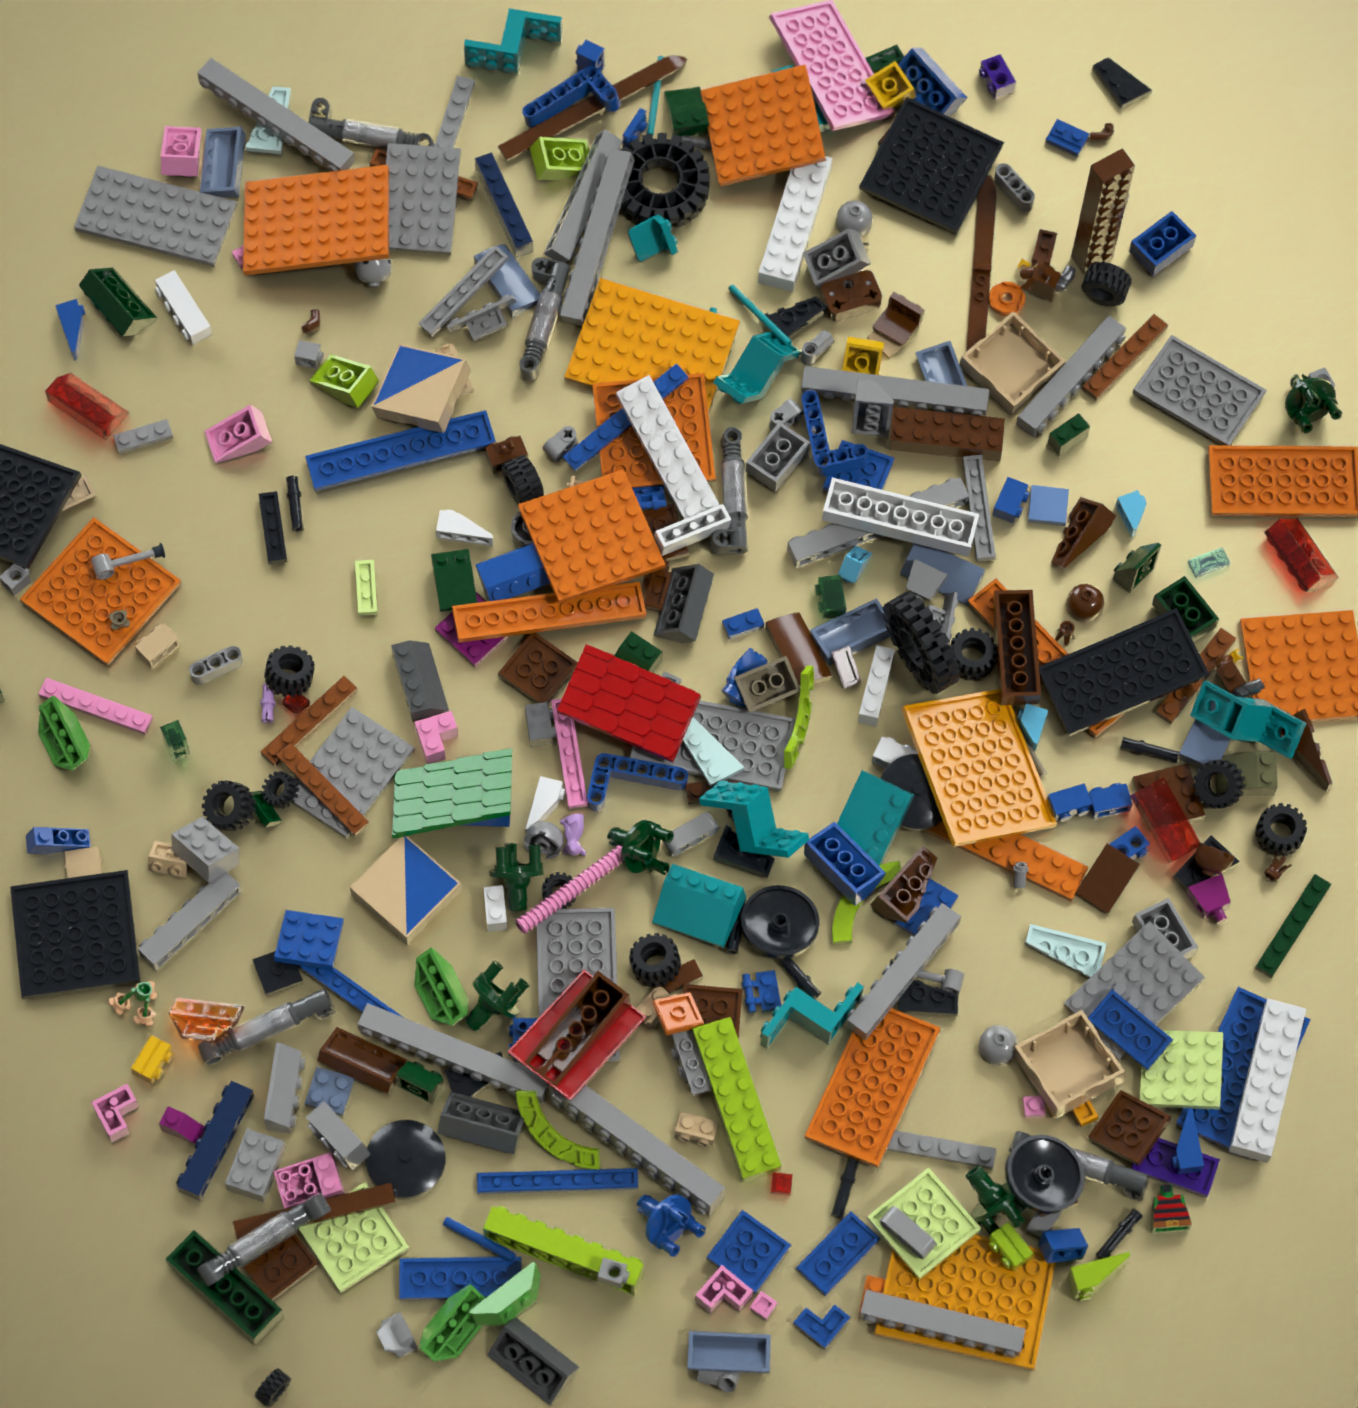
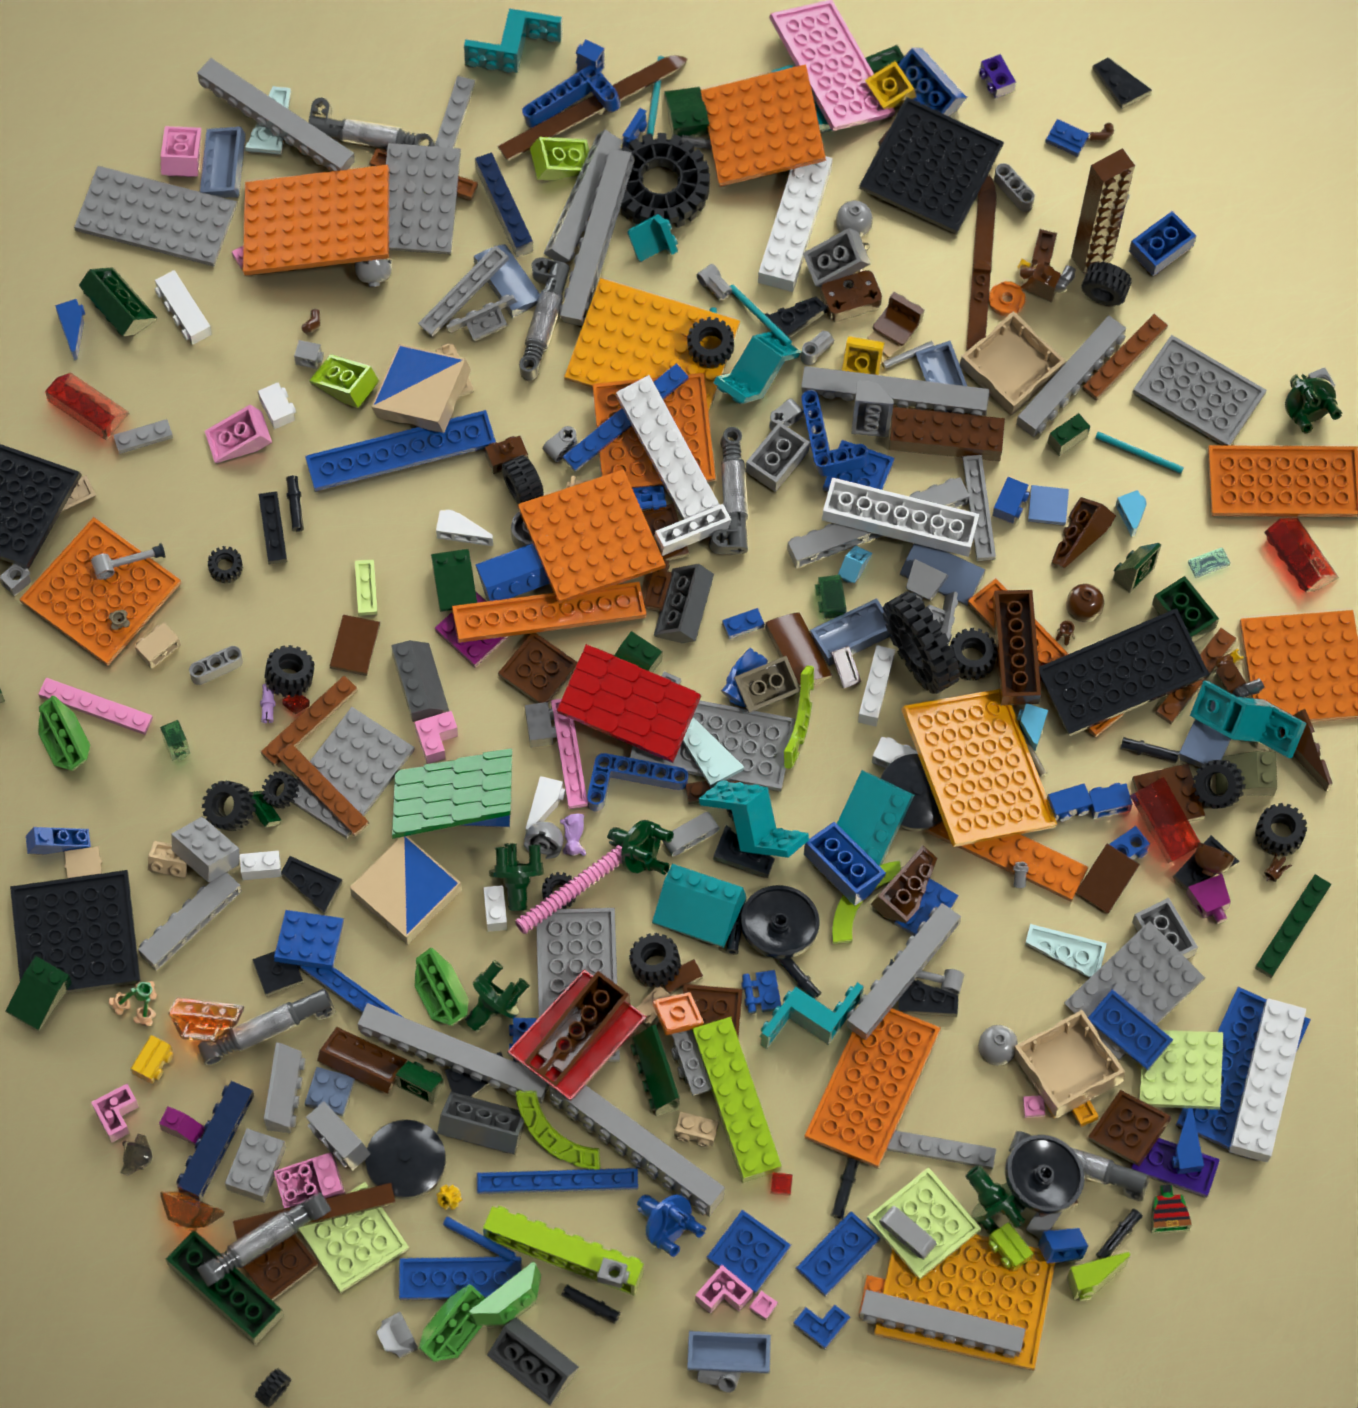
(38, 993): none -> dark green slope
(136, 1155): none -> clear smoke piece
(189, 1211): none -> clear orange wedge
(225, 574): none -> black tyre
(260, 865): none -> white brick
(276, 405): none -> white brick
(312, 882): none -> black wing
(355, 645): none -> reddish brown tile
(449, 1197): none -> yellow gear
(591, 1304): none -> black pin
(656, 1071): none -> dark green slope
(710, 356): none -> black tyre
(711, 278): none -> light grey piece
(906, 355): none -> light grey bar
(1139, 452): none -> teal piece

